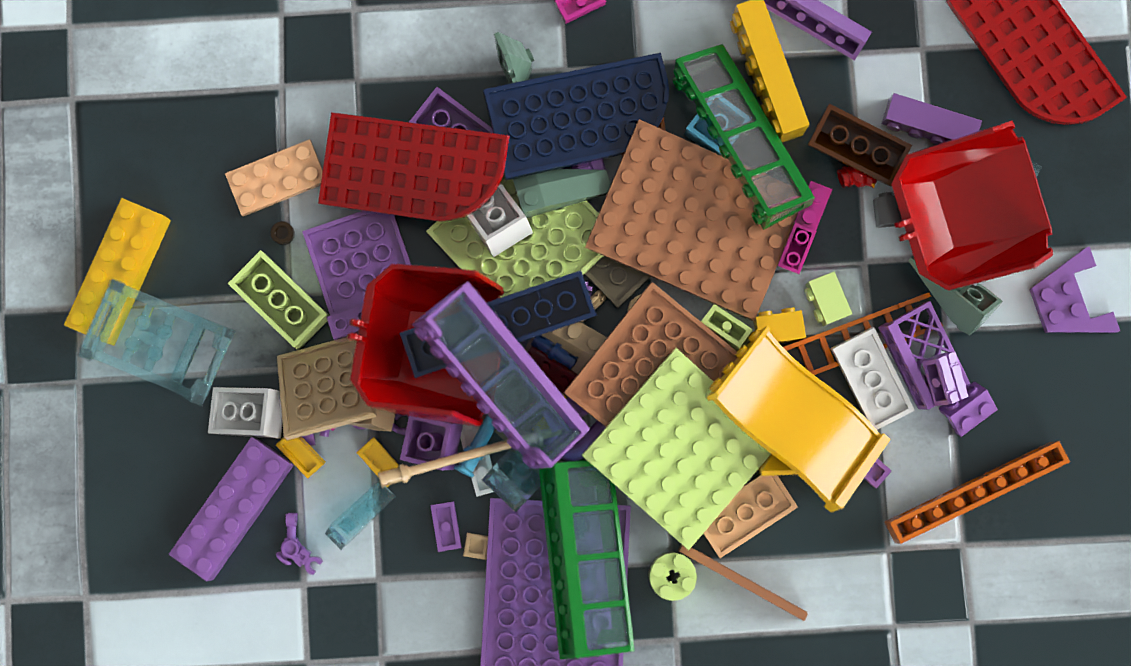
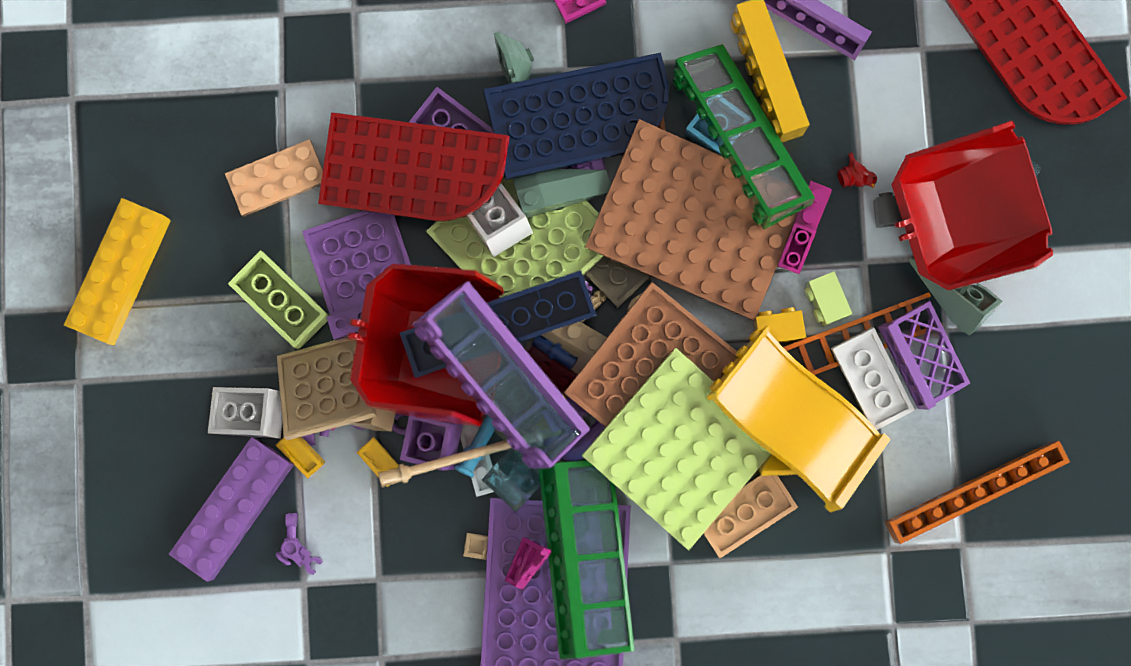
(115, 298): clear light blue windscreen -> none
(282, 233): dark brown tile -> none
(359, 515): clear light blue slope -> none
(446, 526): medium lavender plate -> none
(526, 562): none -> dark pink wing
(684, 582): yellowish green brick -> none
(727, 327): yellowish green brick -> none
(744, 582): nougat tile -> none
(859, 144): reddish brown slope -> none
(877, 473): medium lavender plate -> none
(927, 120): medium lavender brick -> none
(945, 378): medium lavender brick -> none
(969, 411): medium lavender bracket -> none
(1062, 304): medium lavender wing -> none

